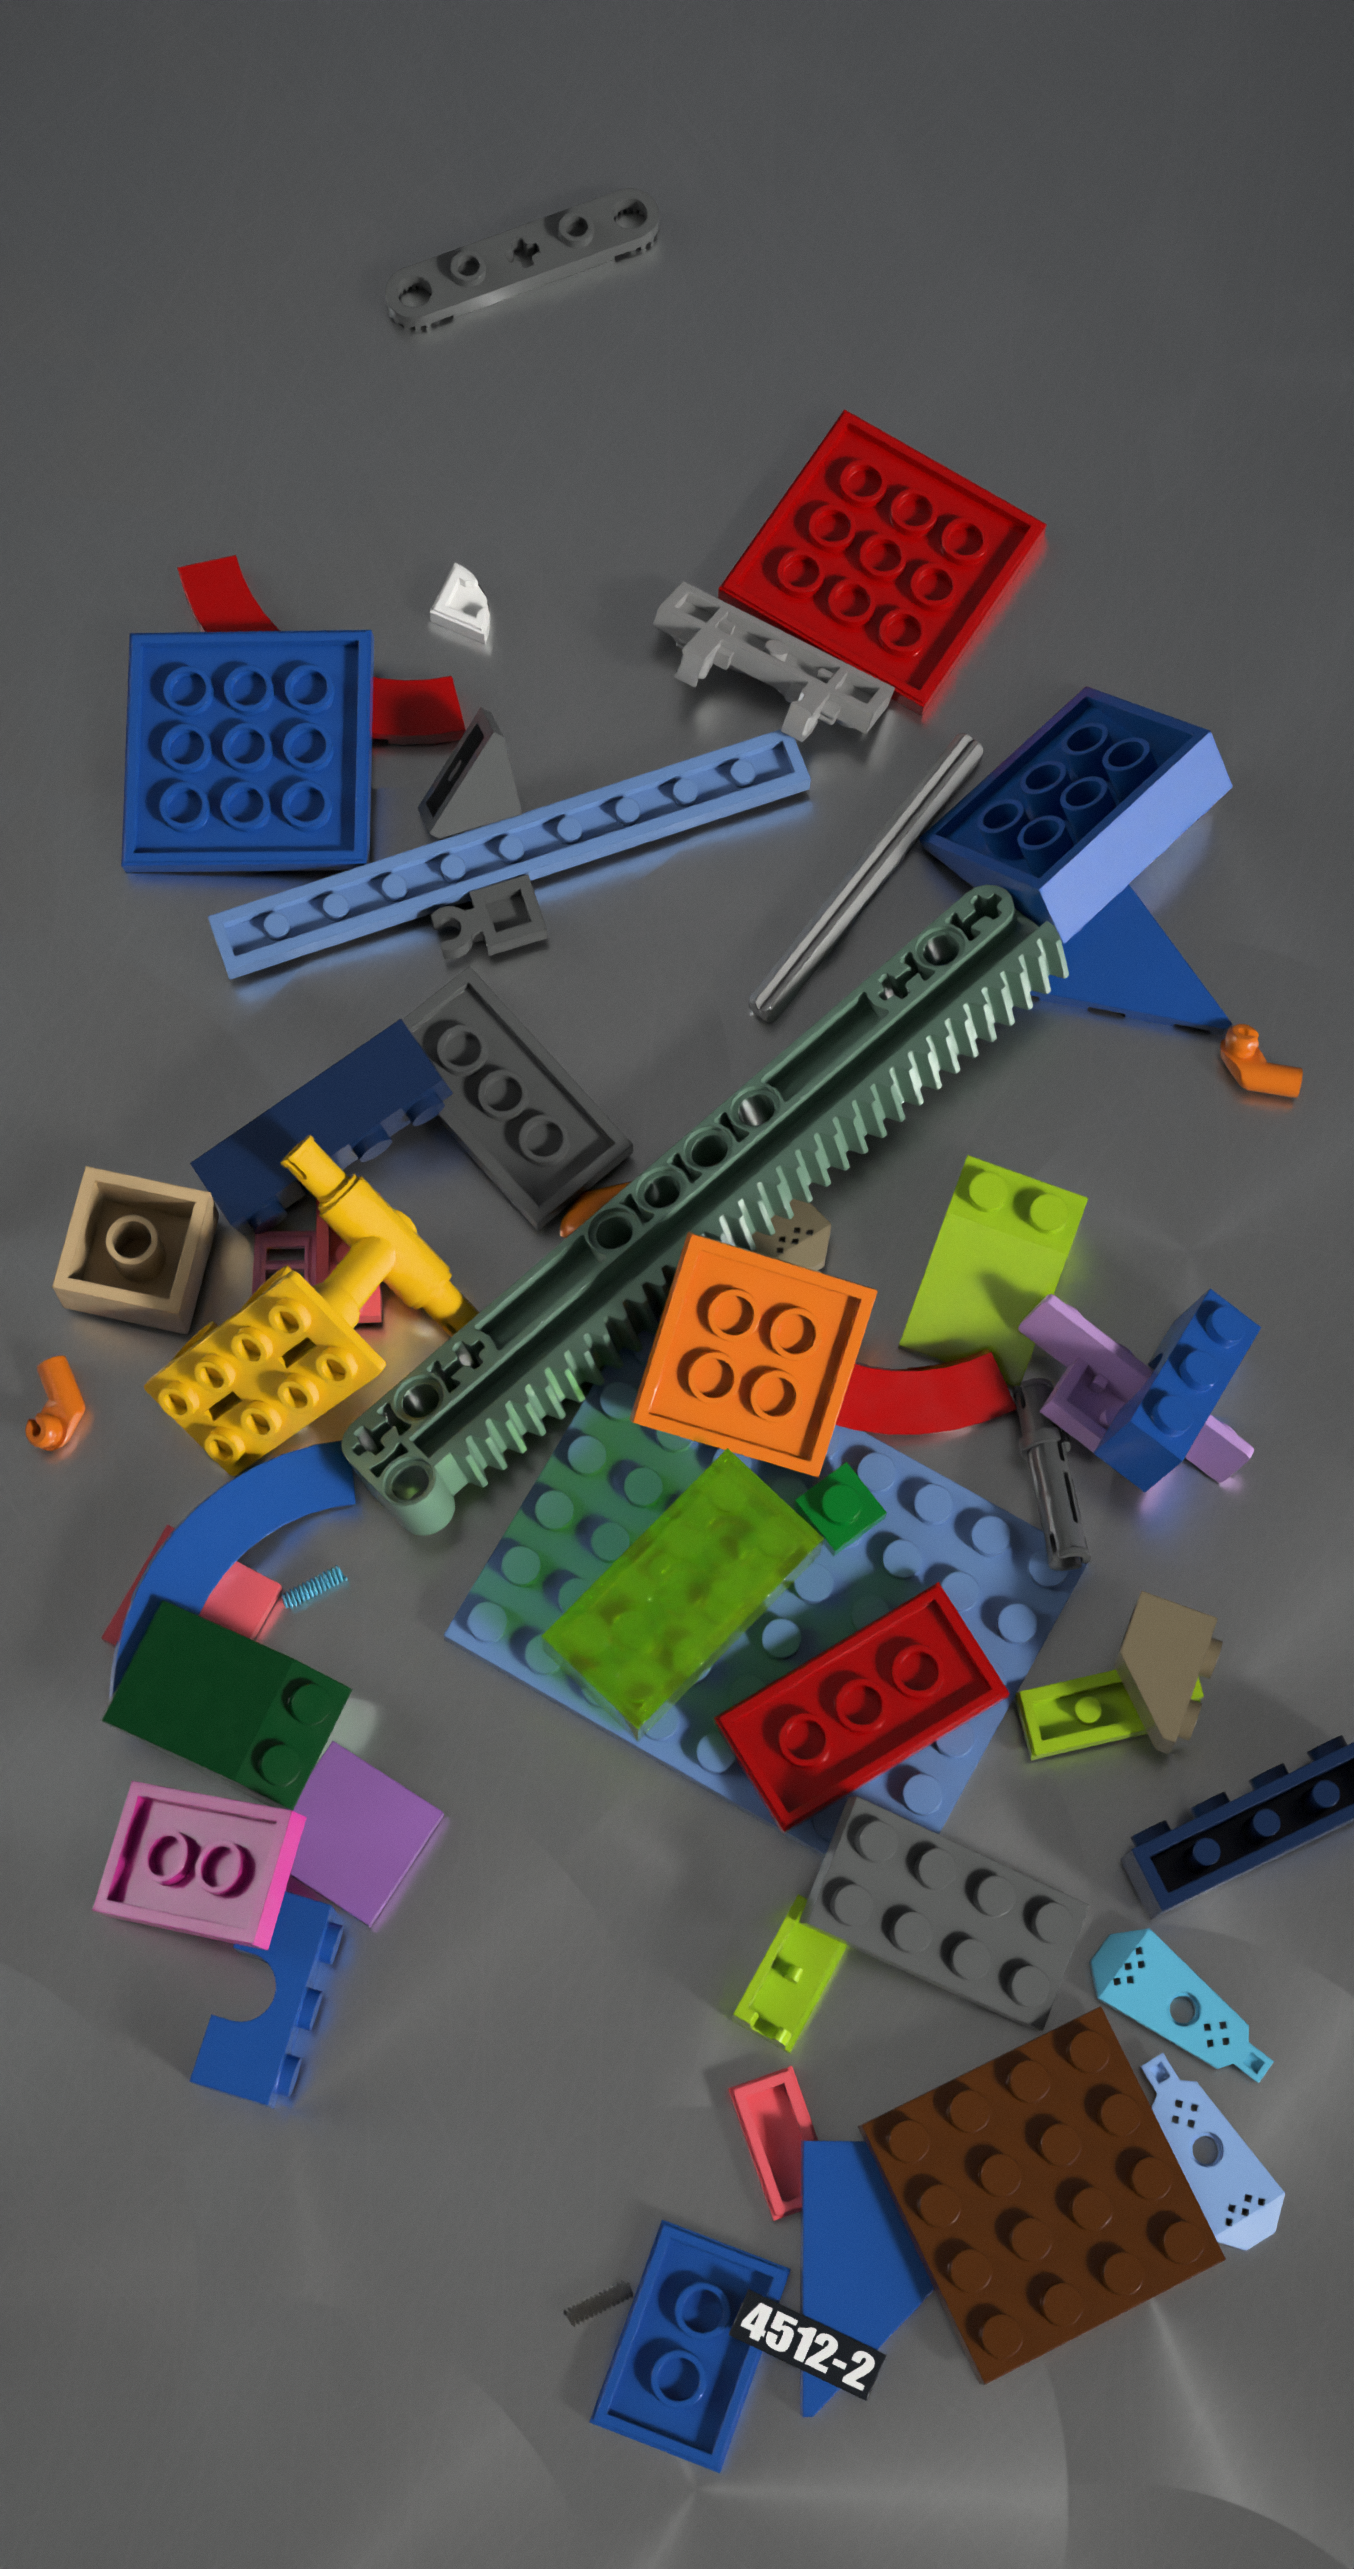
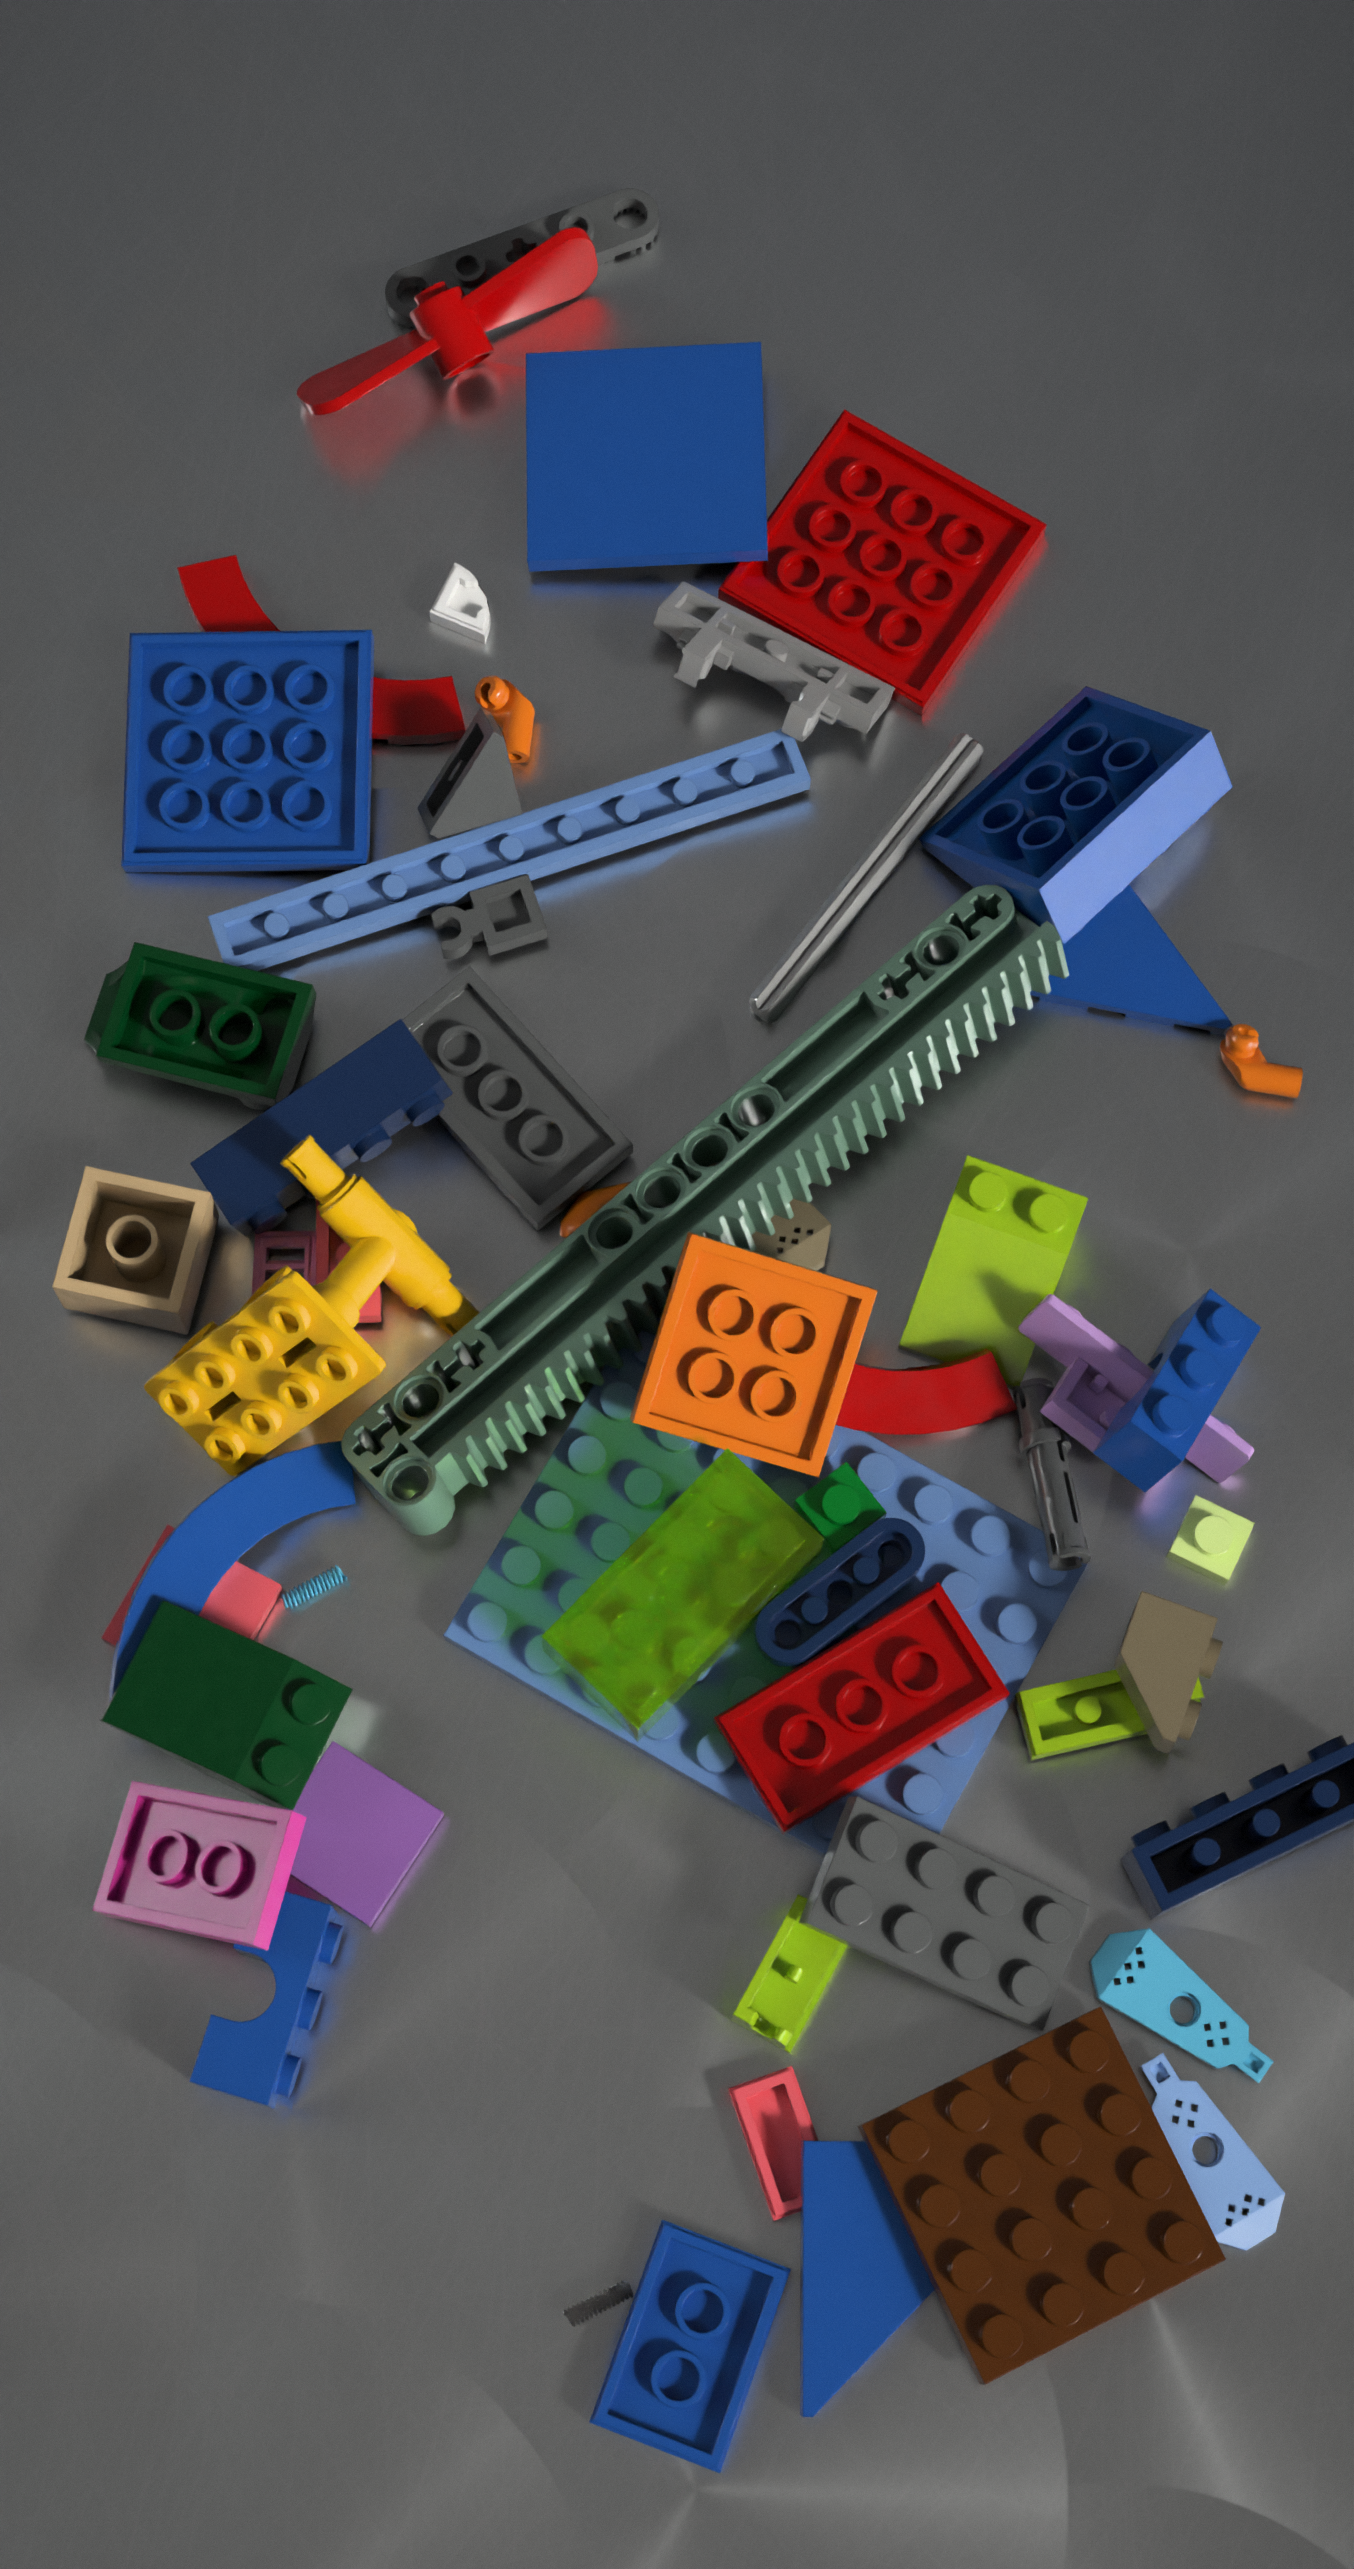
(61, 1411): orange arm -> none
(204, 1024): none -> dark green slope
(455, 324): none -> red piece
(511, 712): none -> orange arm
(645, 457): none -> blue tile
(807, 2345): black sticker -> none
(856, 1568): none -> dark blue plate
(1210, 1539): none -> yellowish green plate

